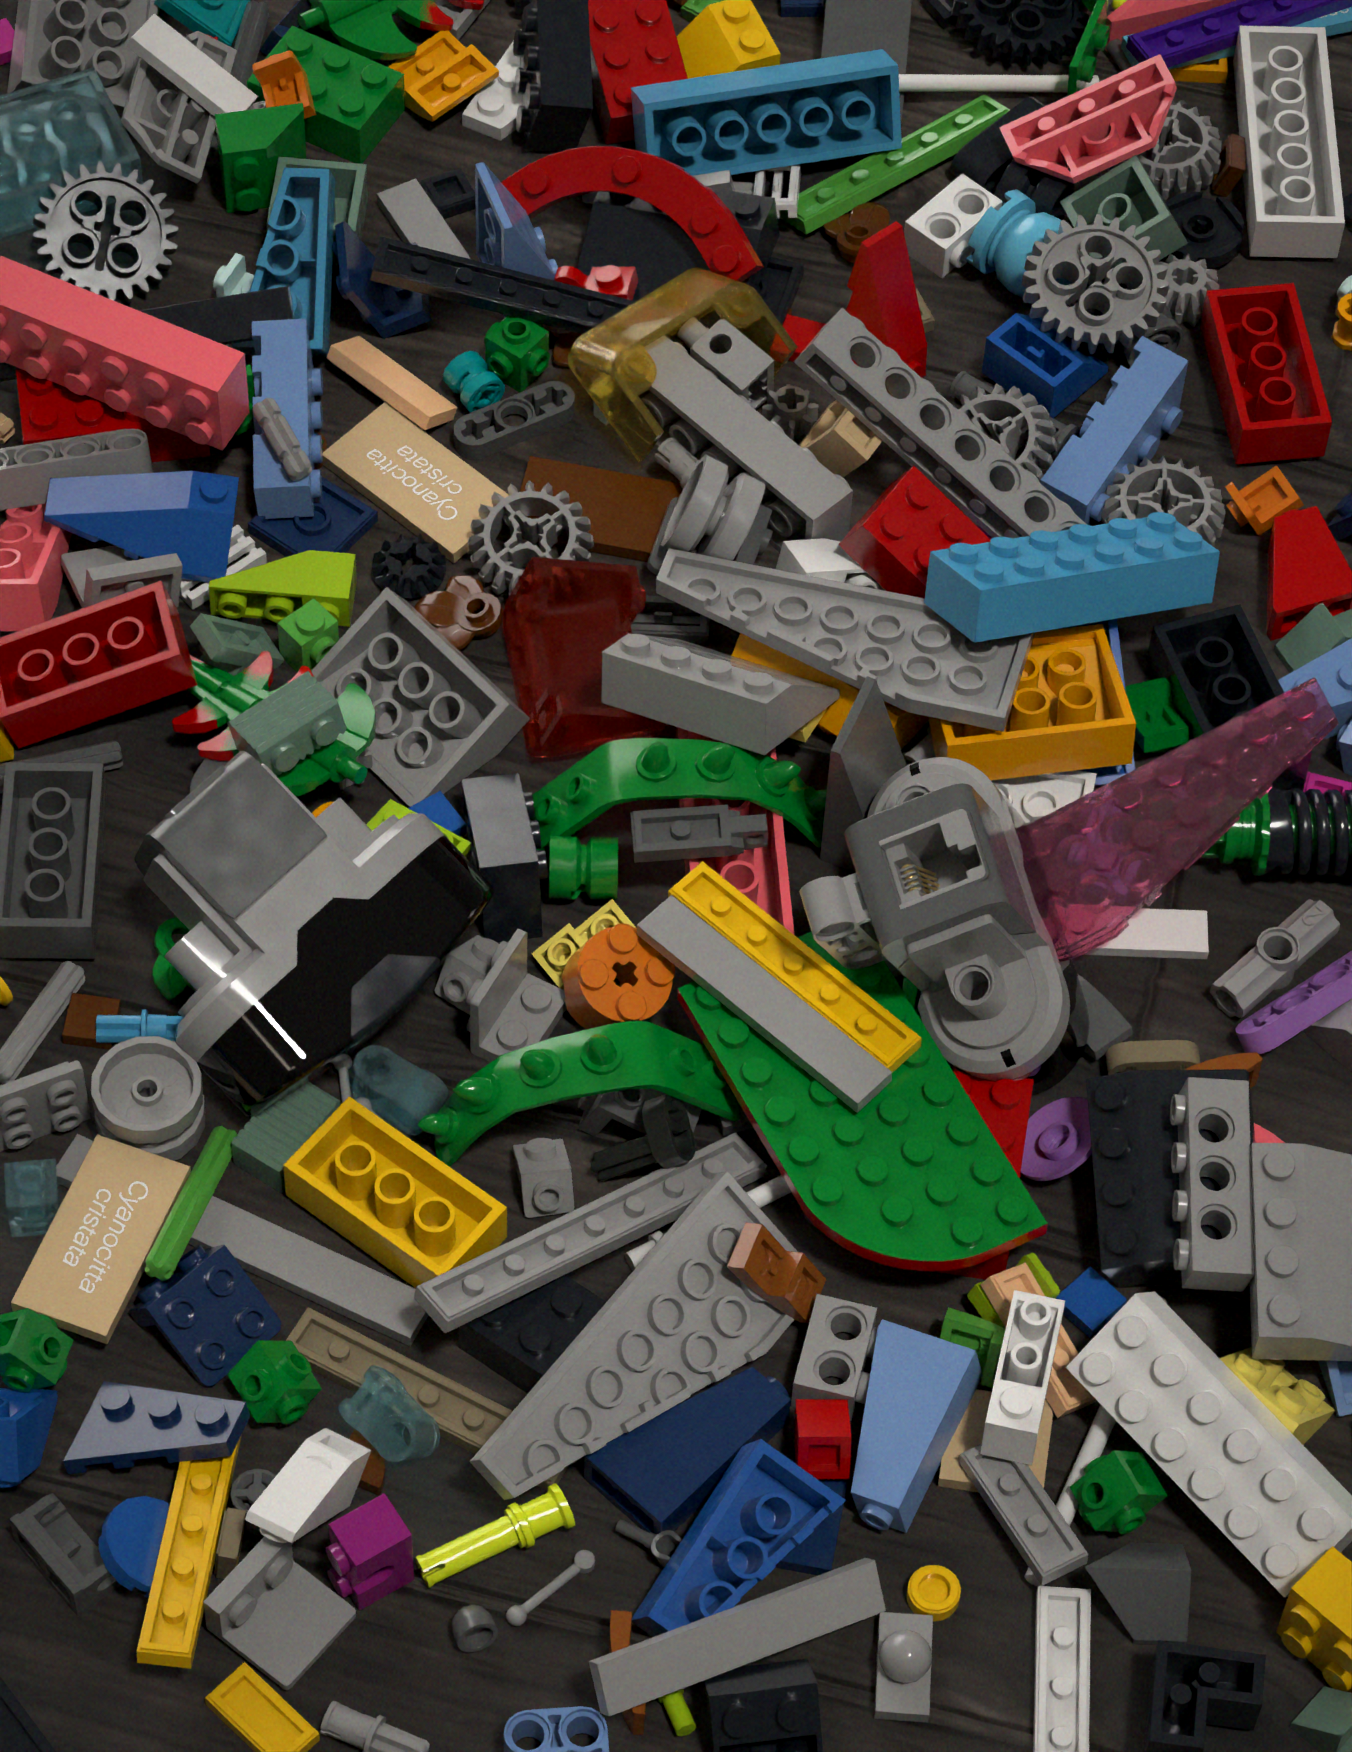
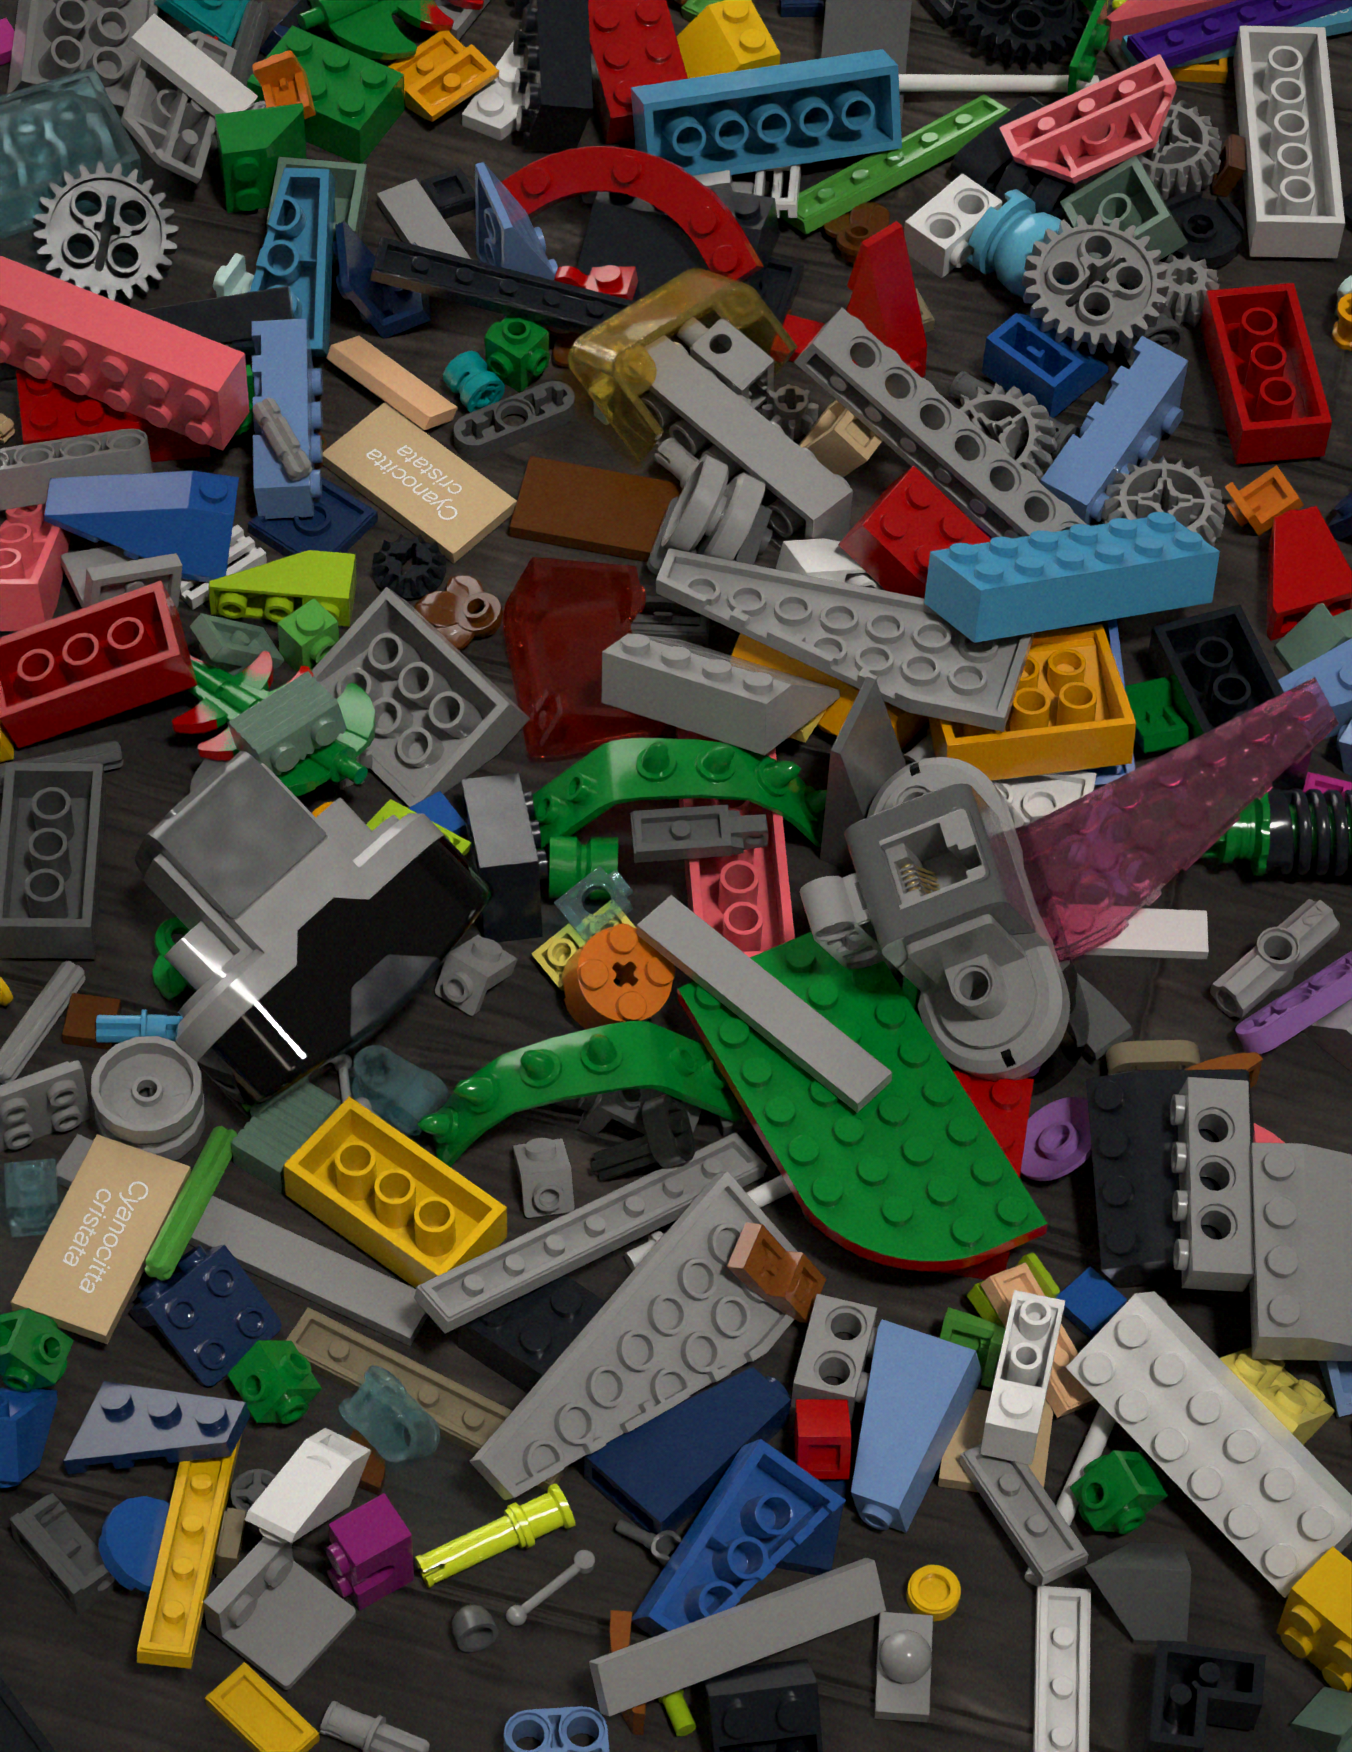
(510, 1005): light grey bracket -> none
(555, 518): light grey gear -> none
(573, 901): none -> clear light blue brick
(796, 966): yellow tile -> none

